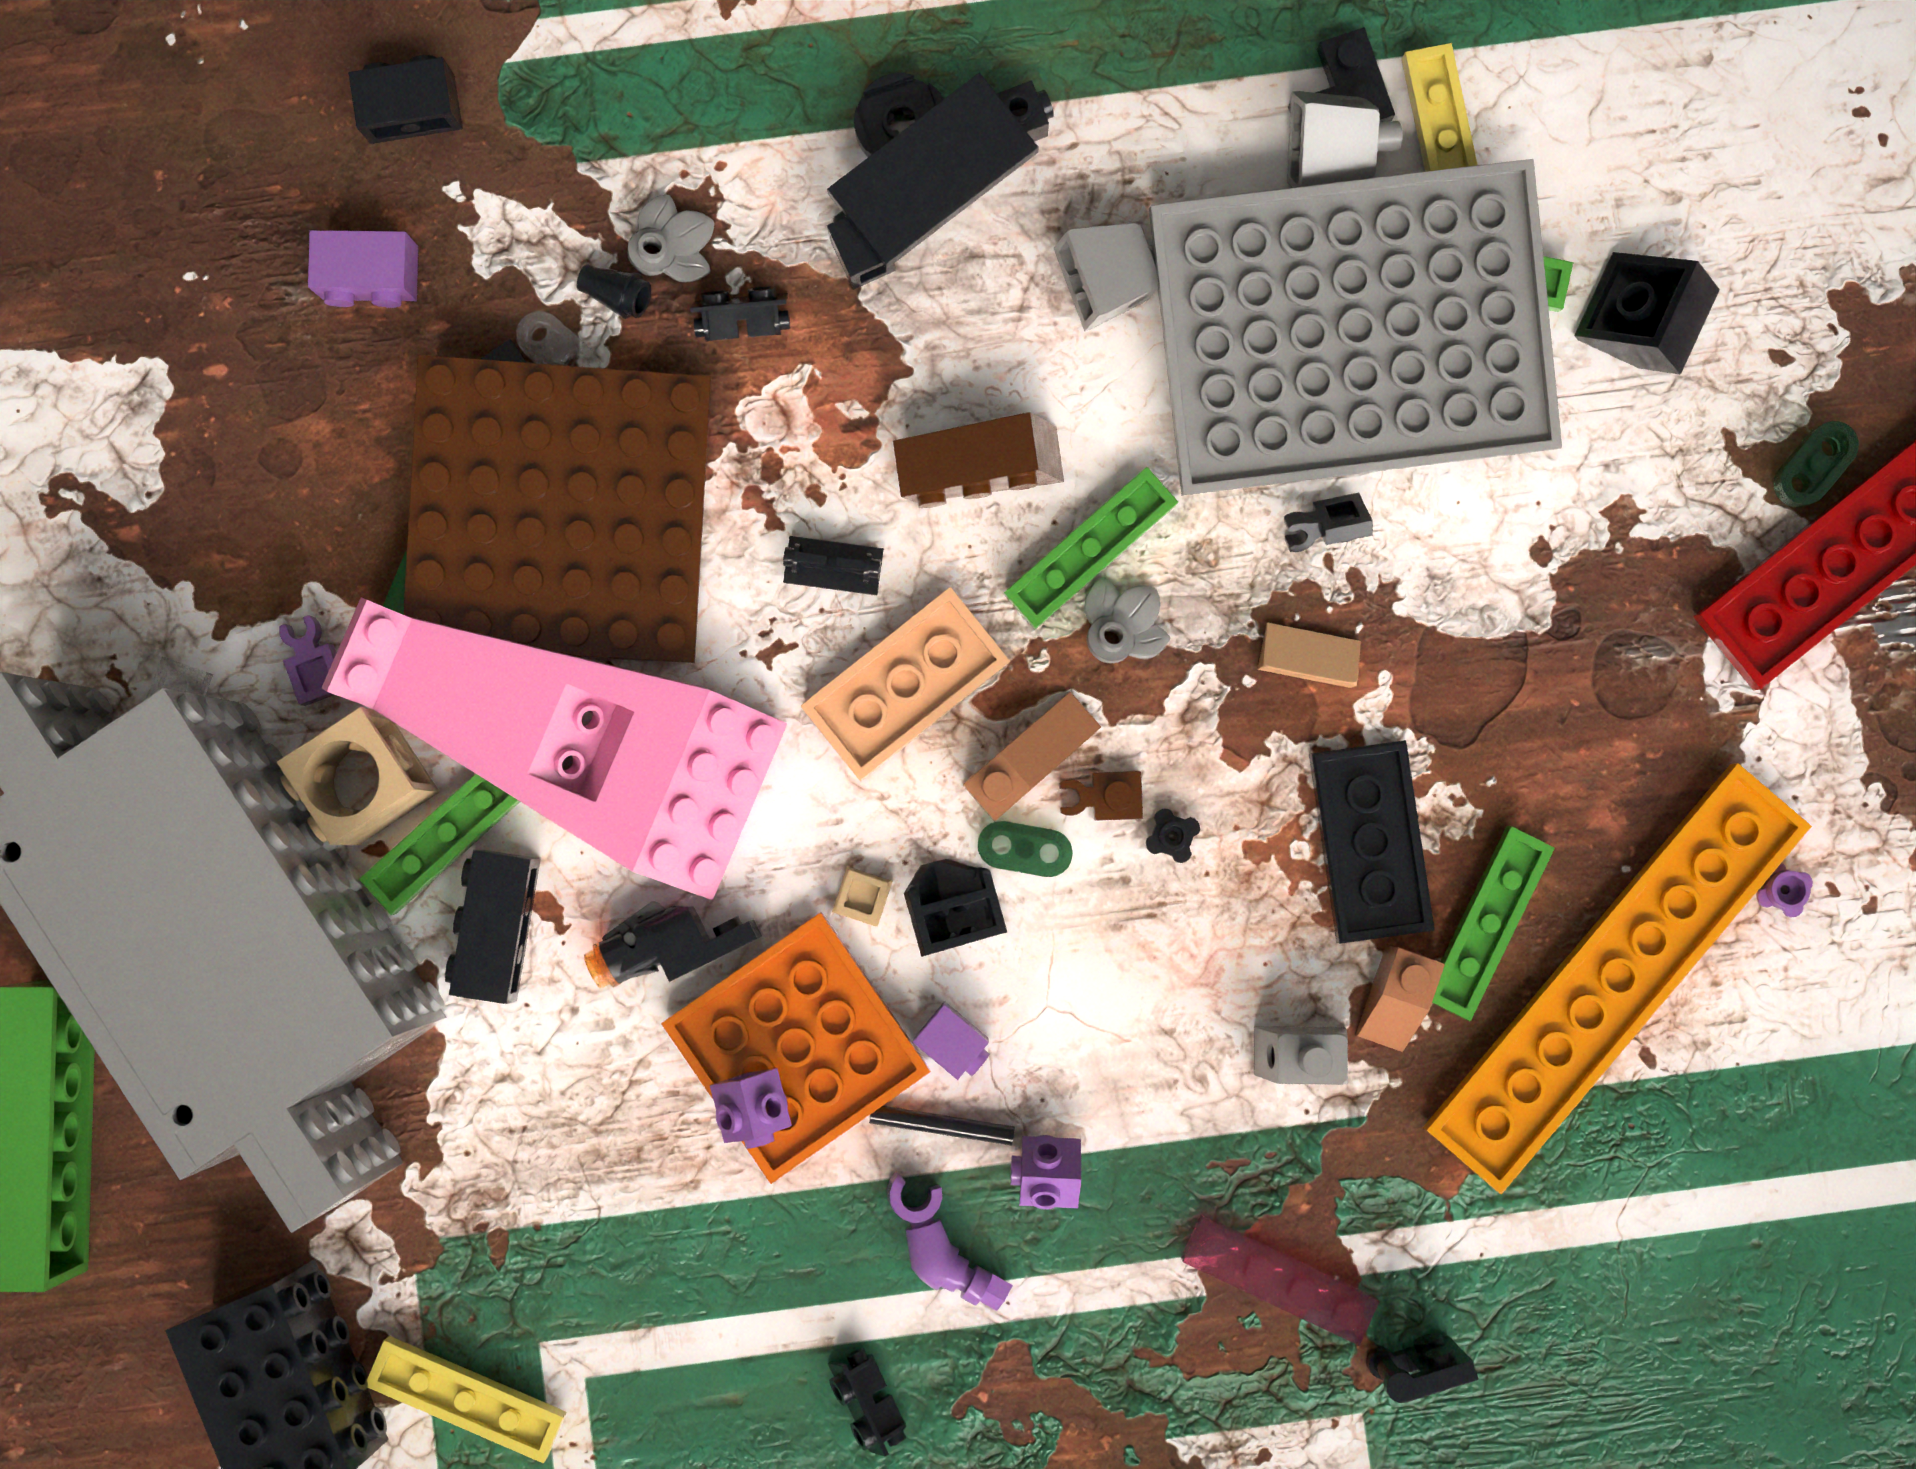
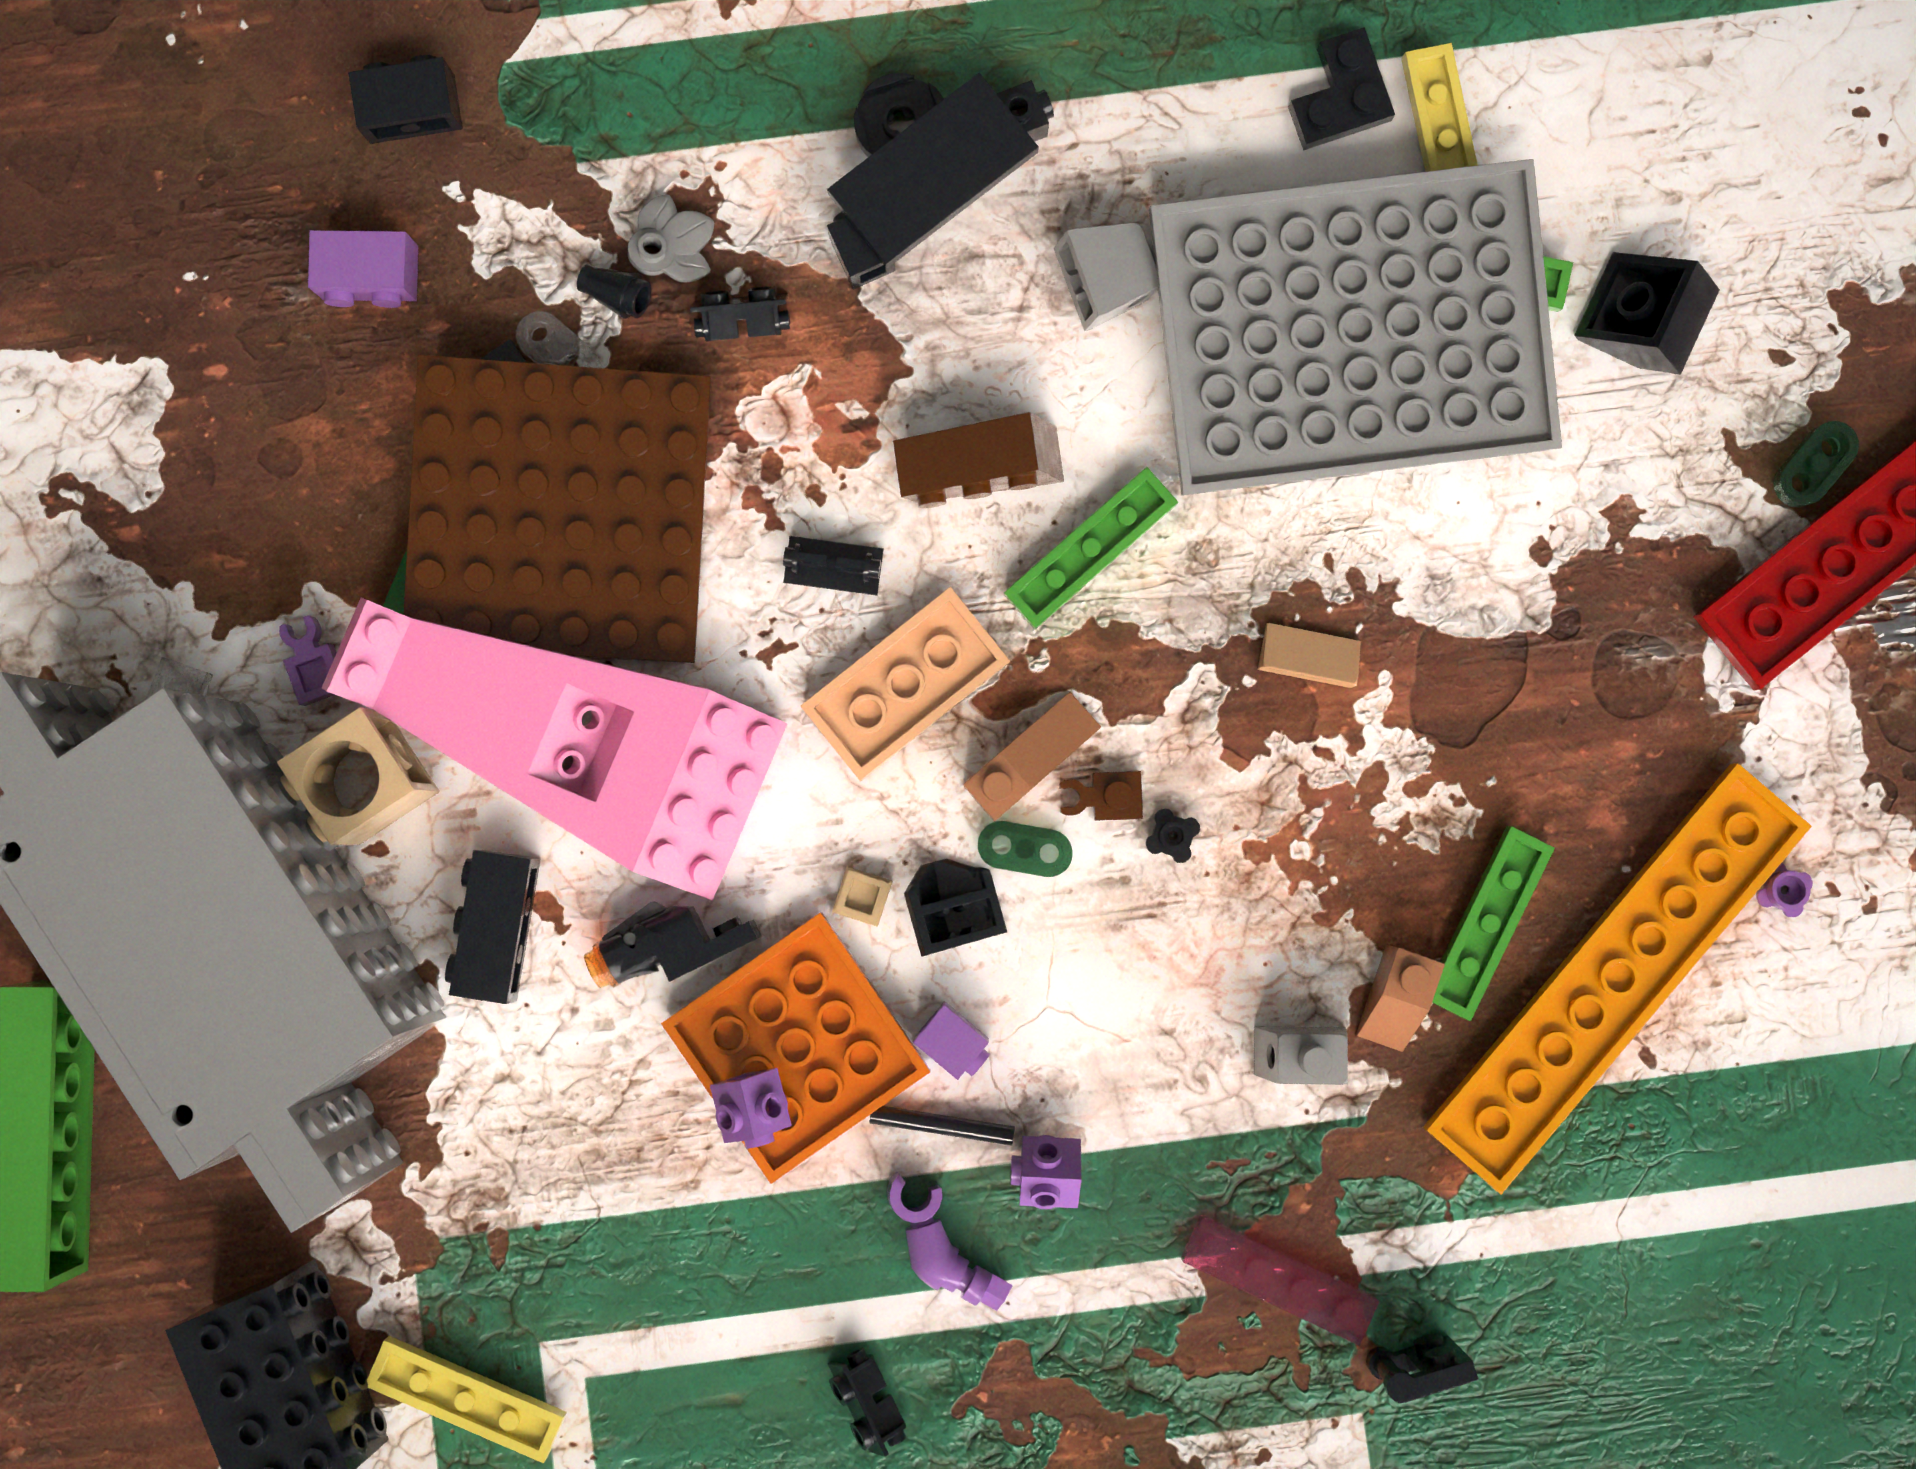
(437, 843): bright green plate -> none
(1126, 615): light grey plate -> none
(1333, 519): black plate -> none
(1336, 139): torso -> none
(1371, 842): black tile -> none

